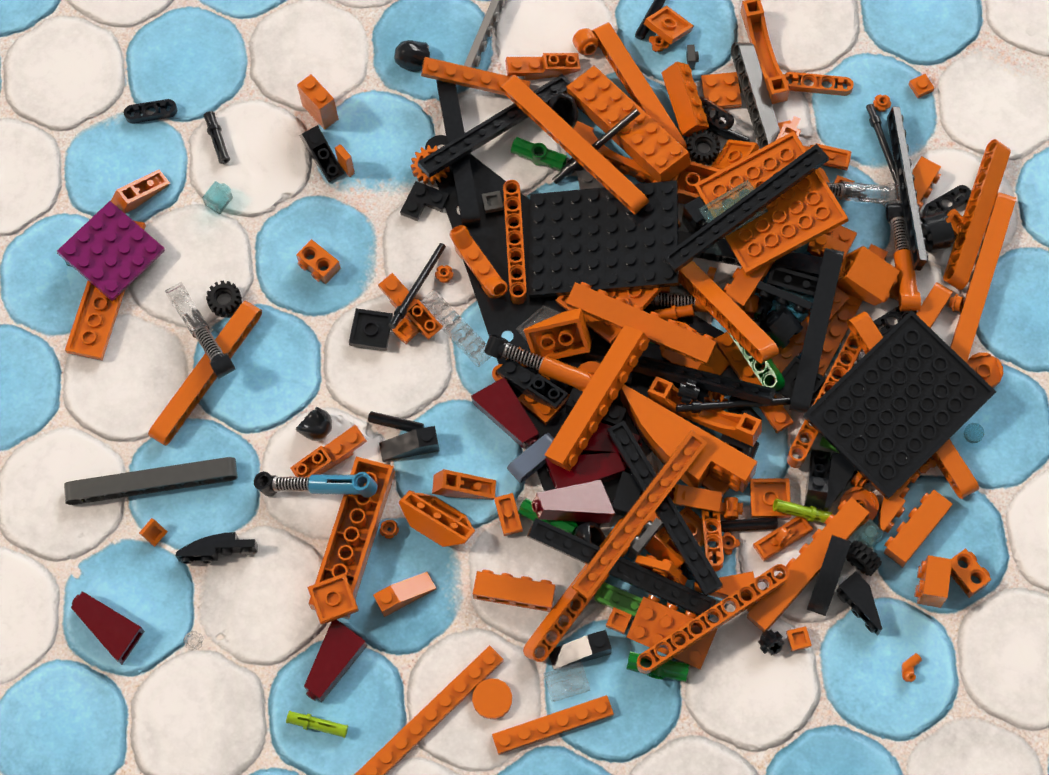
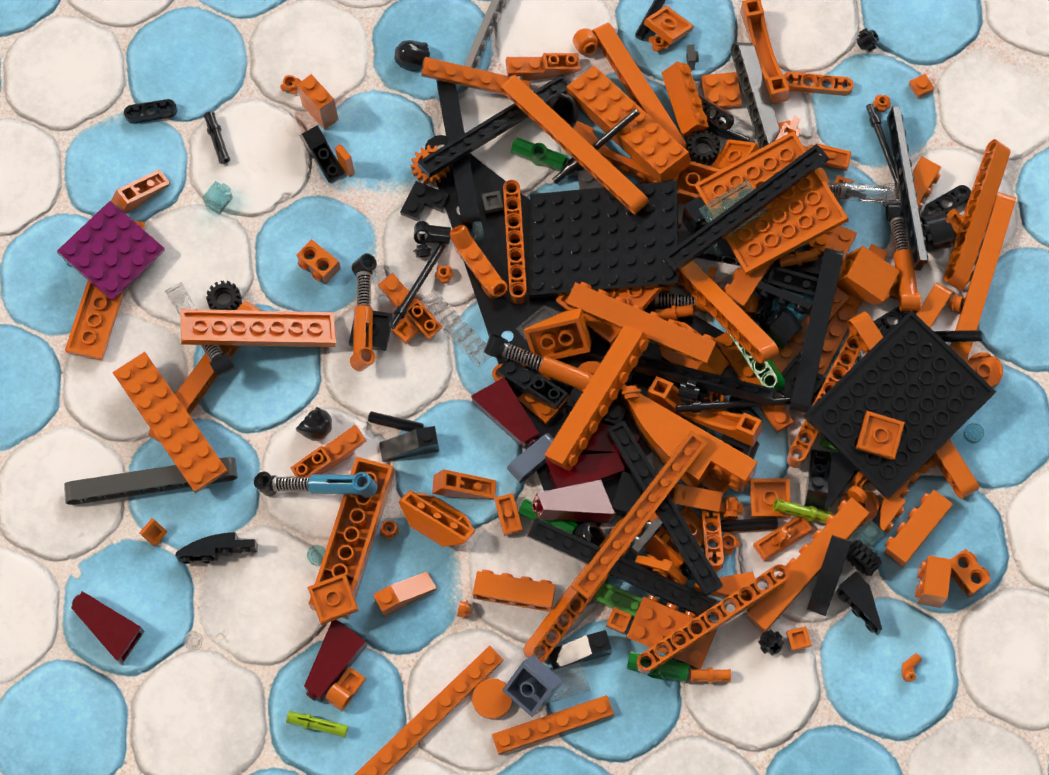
(170, 422): none -> orange plate
(257, 328): none -> orange plate
(290, 79): none -> orange plate
(315, 555): none -> clear light blue tile
(342, 692): none -> orange plate
(363, 355): none -> piece
(422, 251): none -> black plate
(433, 233): none -> black piece
(464, 609): none -> orange plate
(478, 230): none -> clear light blue tile
(532, 685): none -> sand blue brick
(631, 392): none -> orange plate
(710, 675): none -> orange pin
(798, 258): none -> orange pin
(857, 494): none -> orange tile
(867, 39): none -> black gear
(880, 435): none -> orange plate
(960, 335): none -> black axle

